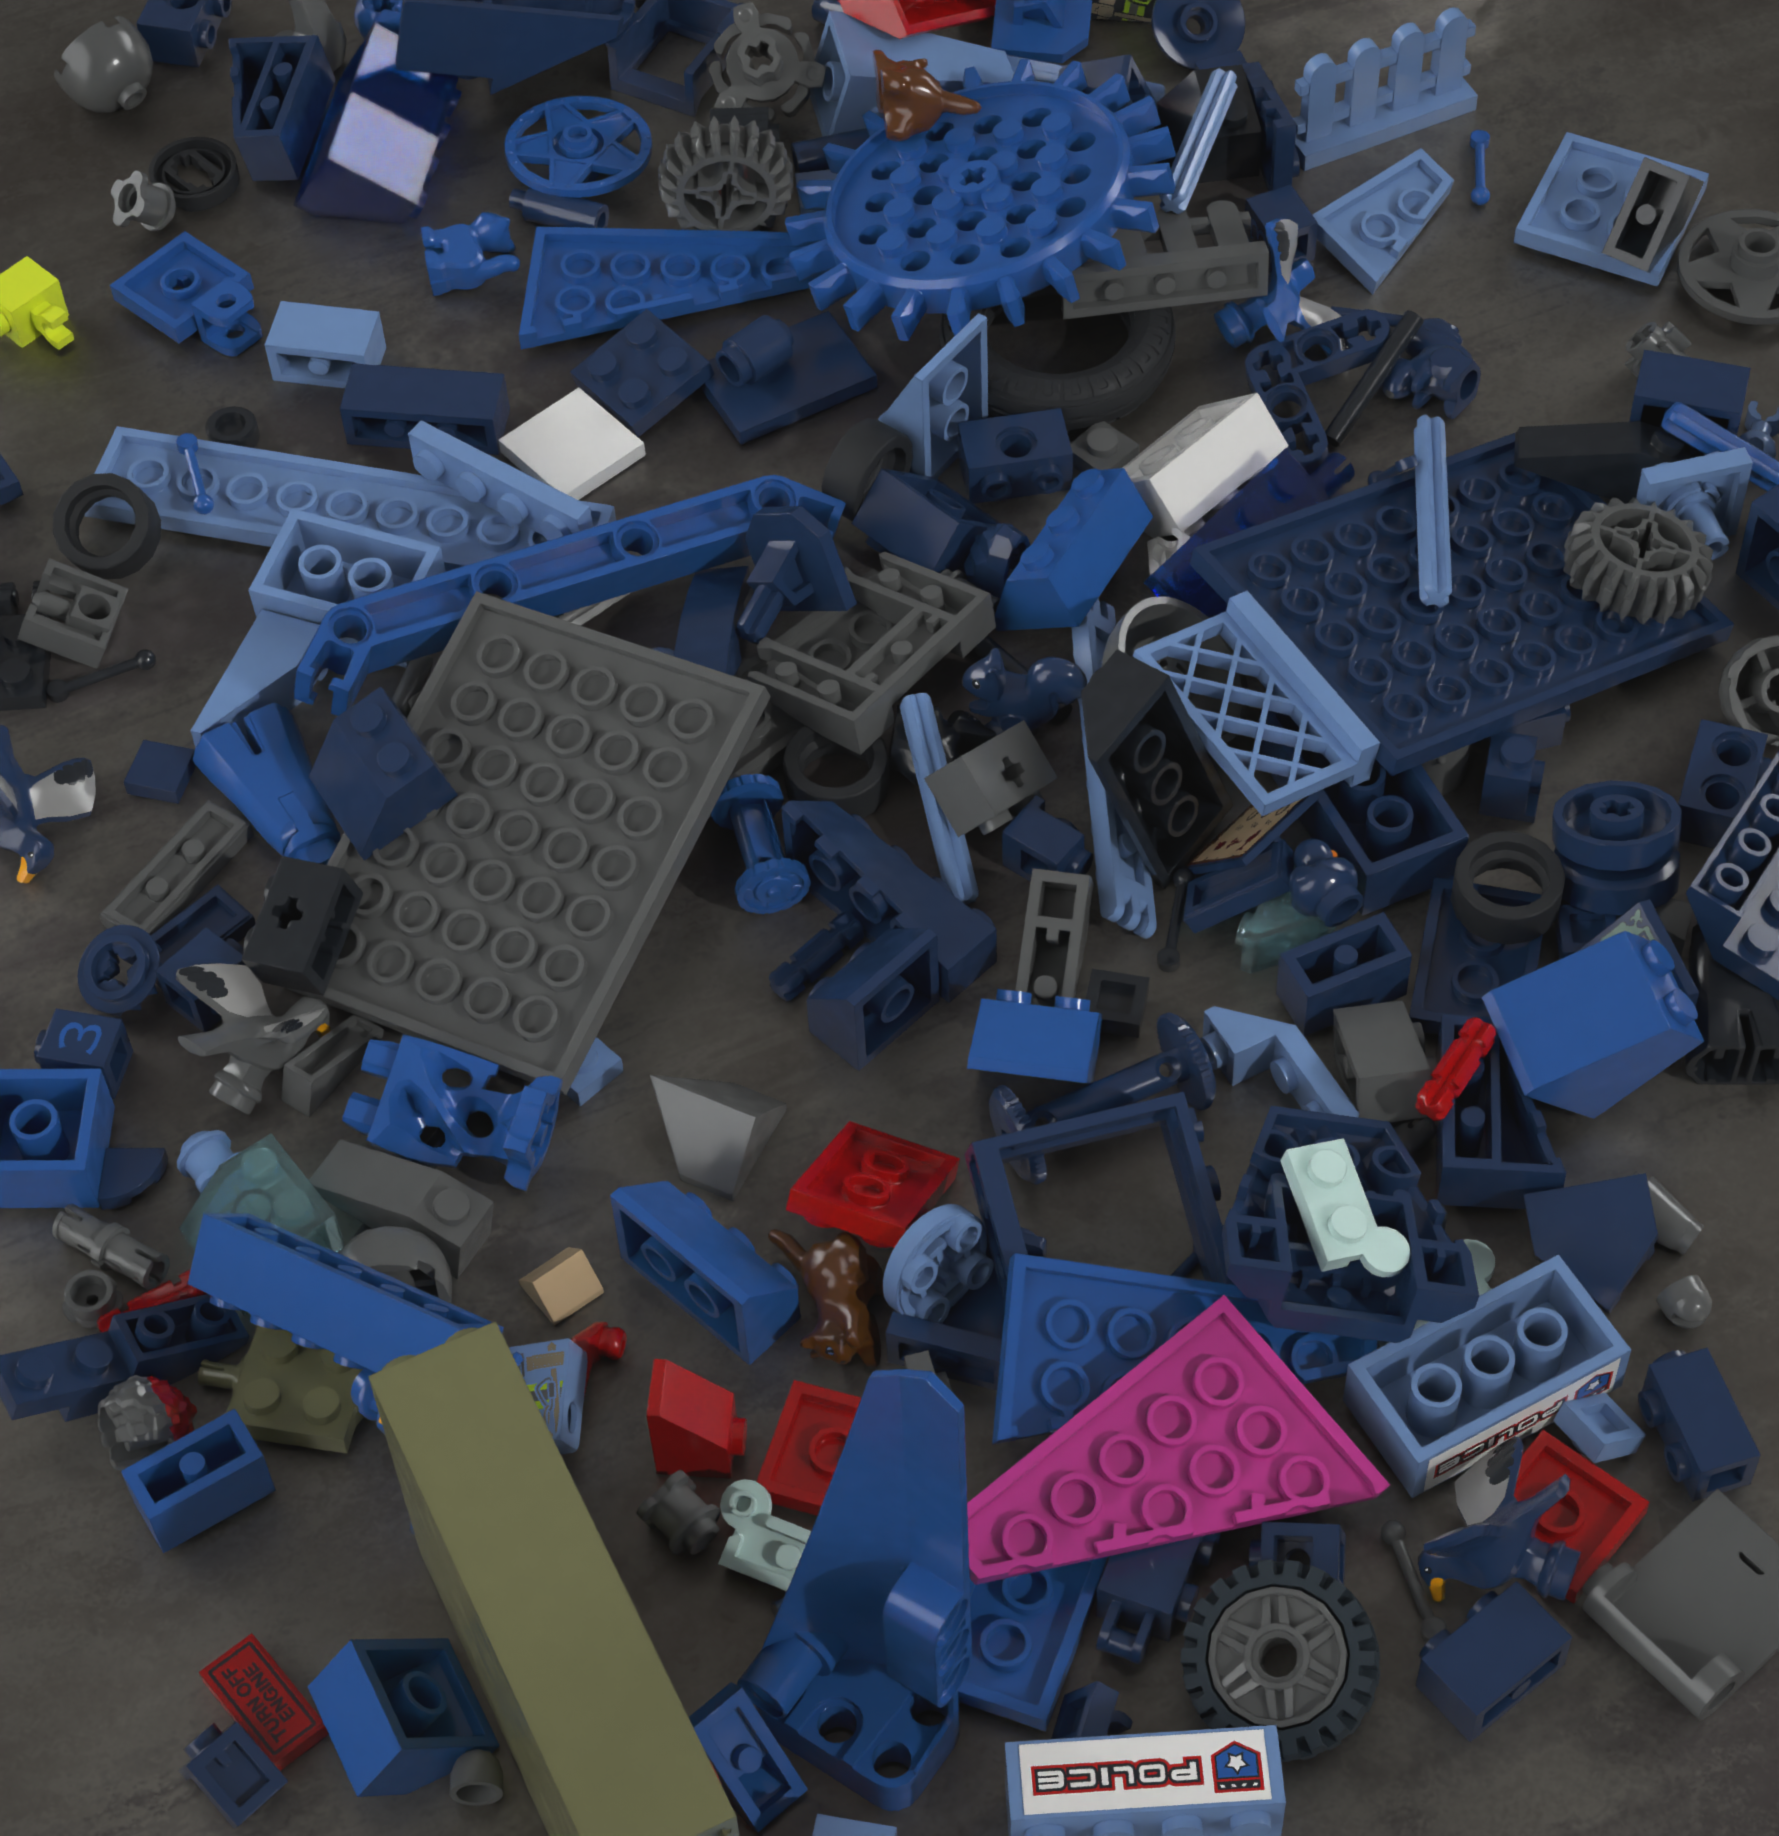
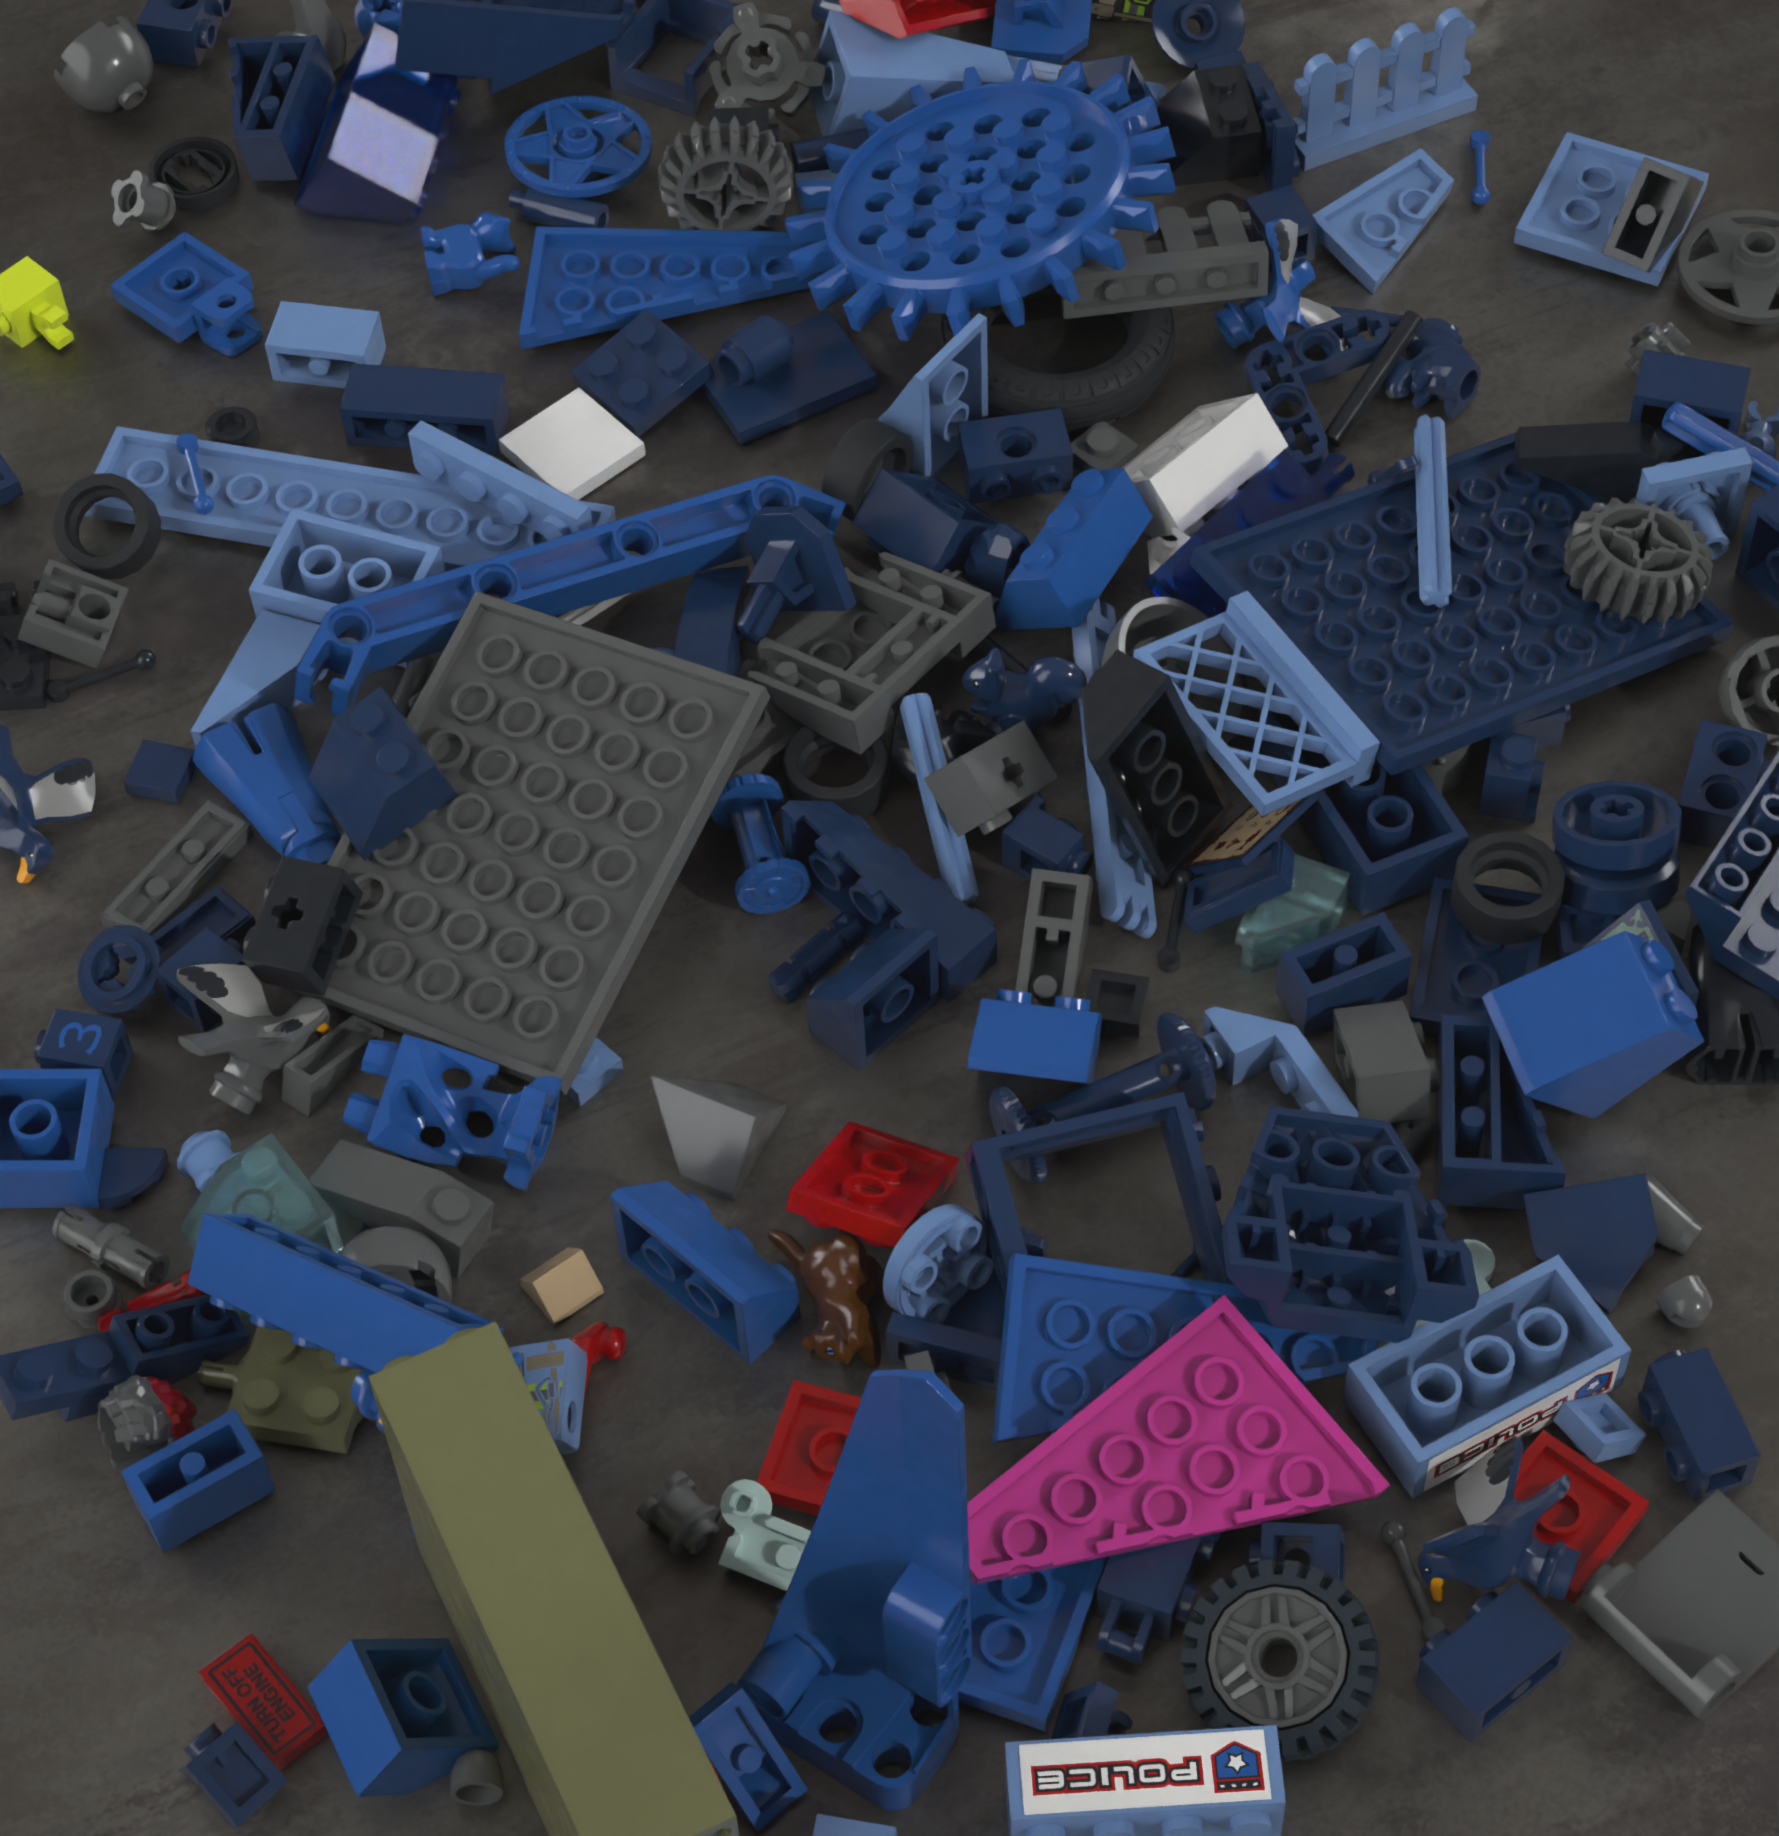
(692, 1423): red slope -> none
(913, 97): reddish brown animal -> none
(1199, 139): medium blue axle -> none
(1323, 884): dark blue animal -> none
(1339, 1212): light aqua hinge -> none
(1455, 1069): red axle -> none

